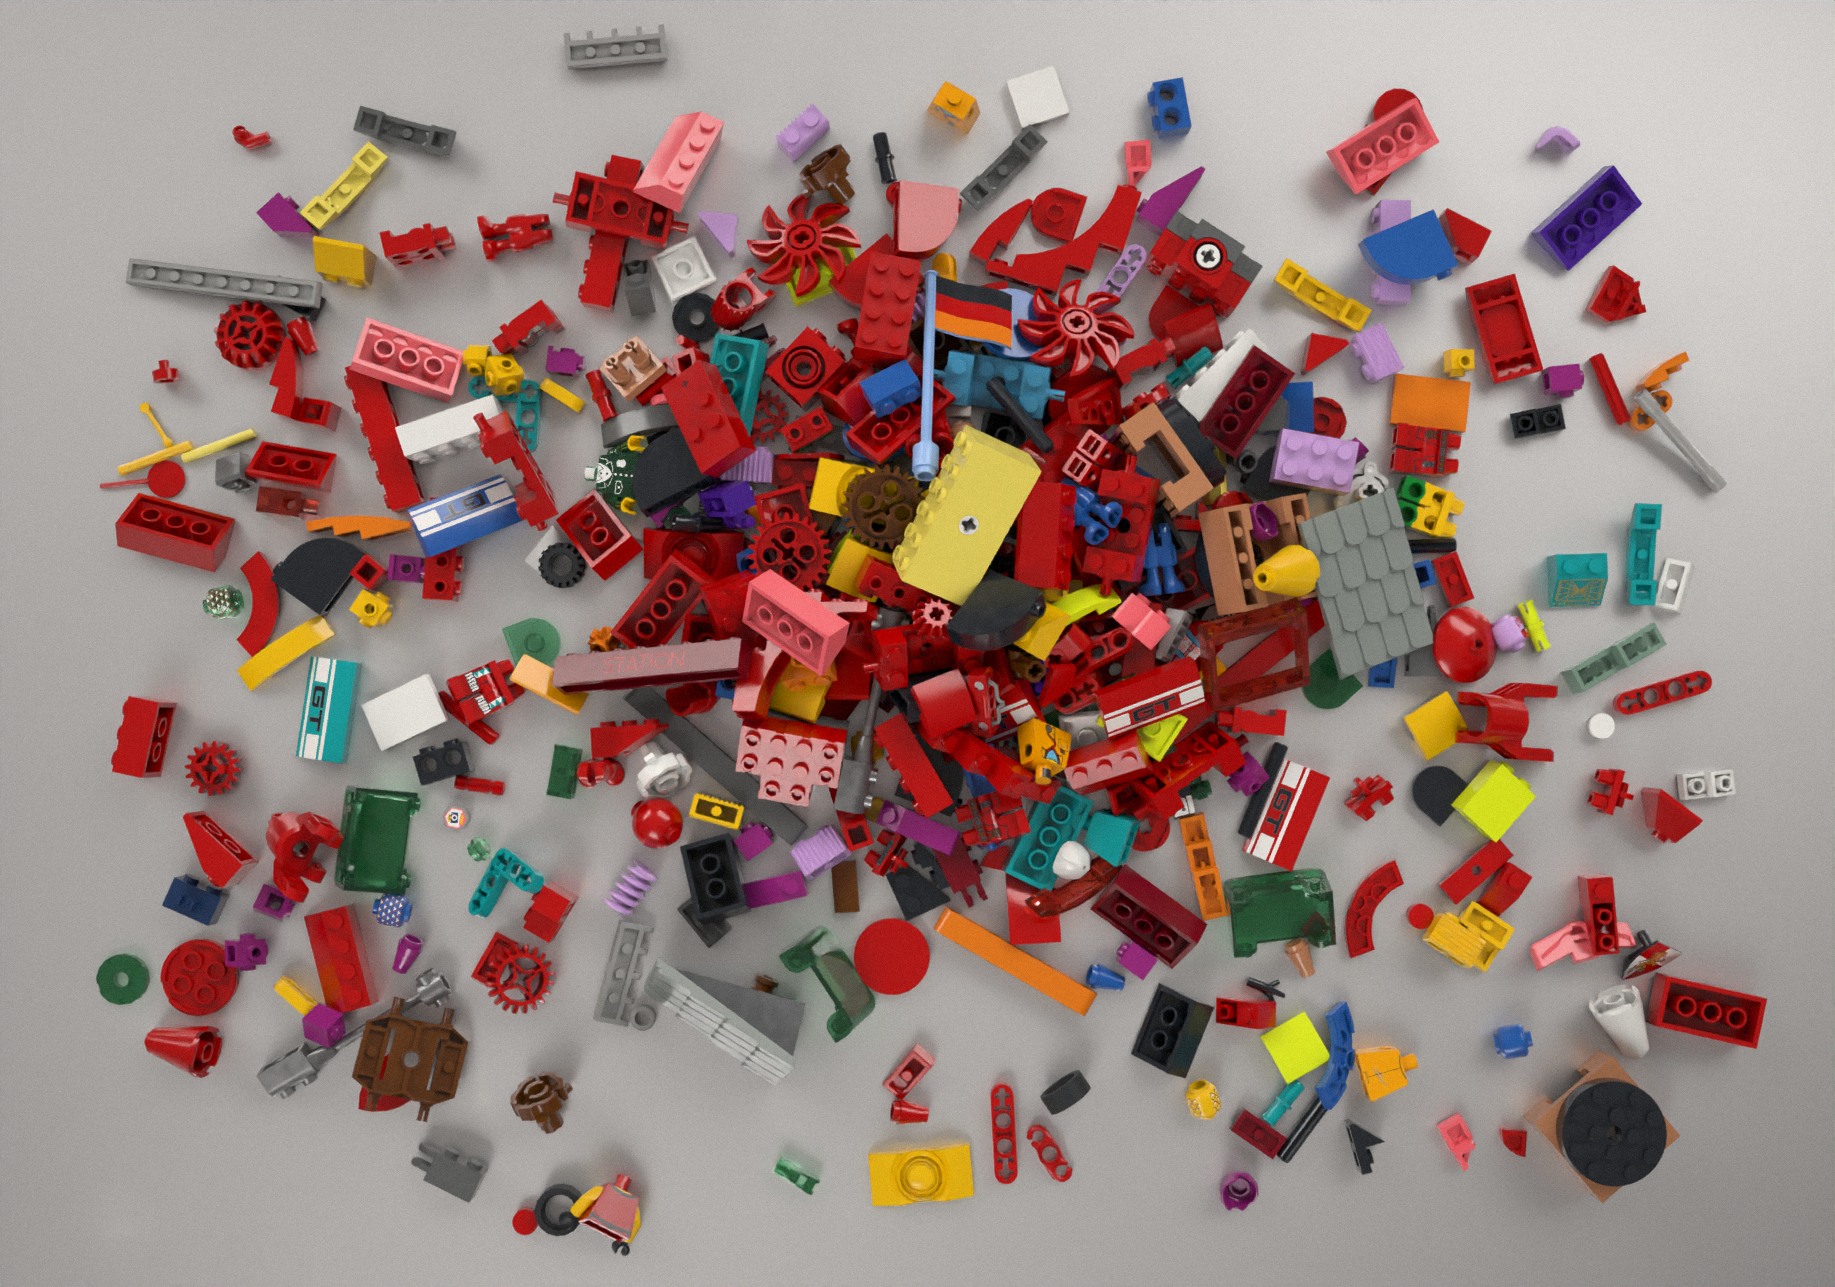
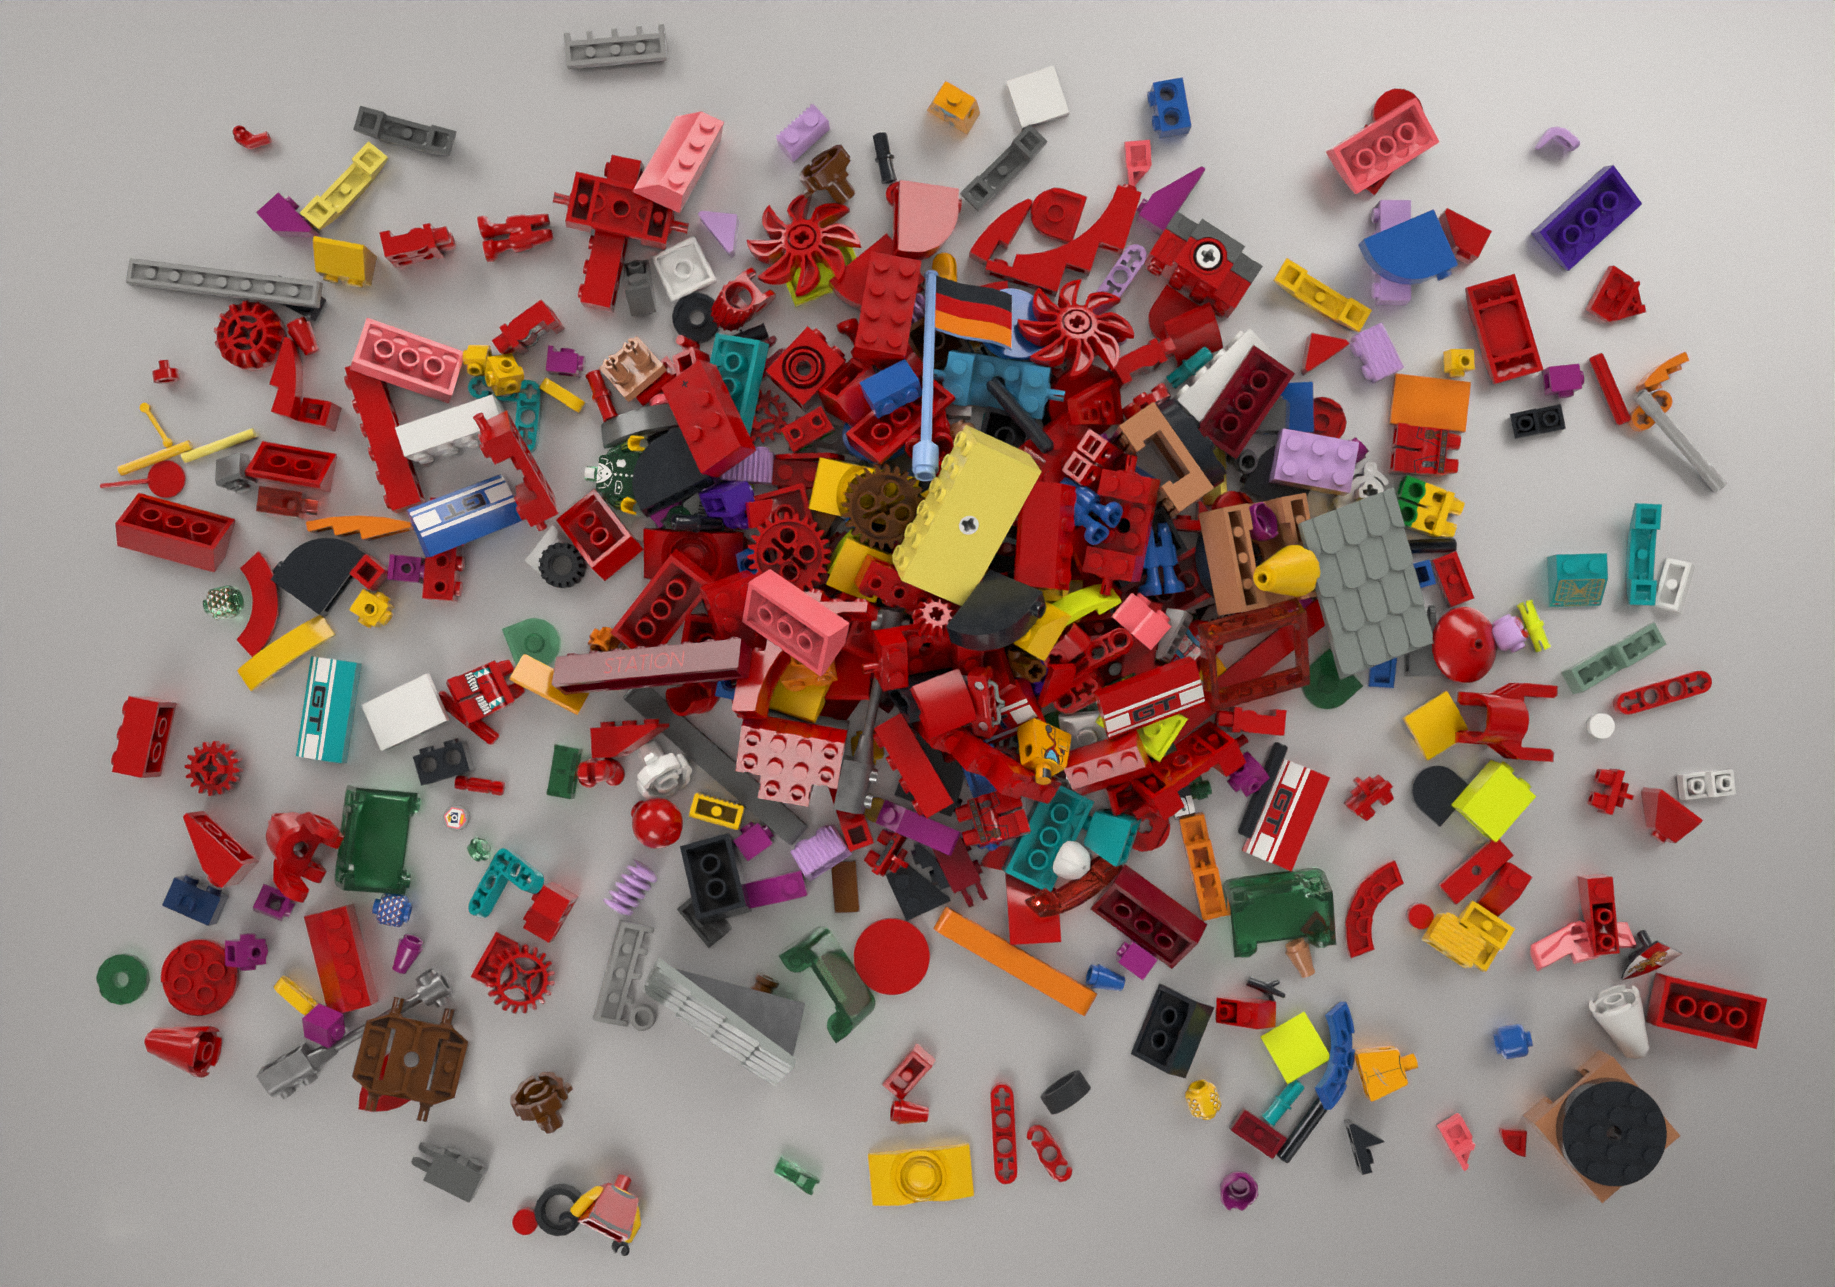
(758, 511): none -> red tile

